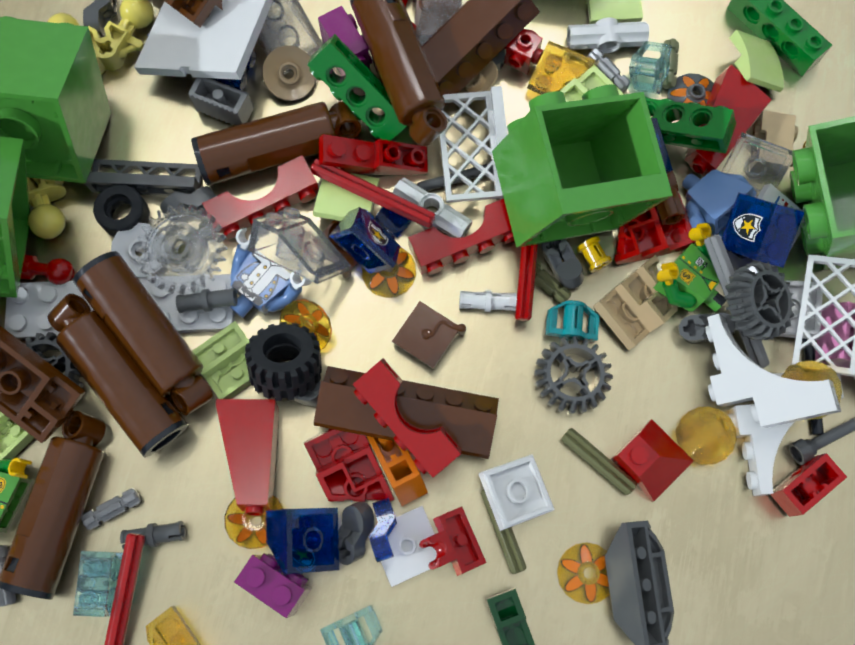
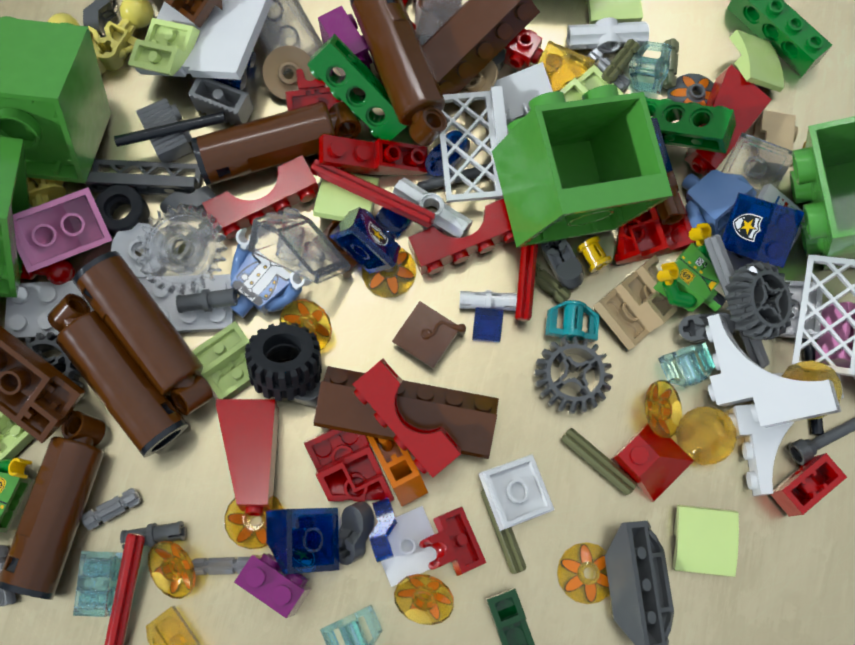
(59, 229): none -> bright pink slope
(164, 47): none -> yellowish green slope
(167, 147): none -> light grey brick
(169, 129): none -> black bar
(171, 569): none -> clear yellow dish
(218, 566): none -> light grey axle
(309, 93): none -> red plate
(424, 599): none -> clear yellow dish
(434, 159): none -> clear blue piece
(487, 324): none -> clear blue slope
(521, 88): none -> white hinge
(620, 61): none -> olive axle
(663, 408): none -> clear yellow dish
(688, 365): none -> clear light blue piece
(706, 540): none -> yellowish green slope

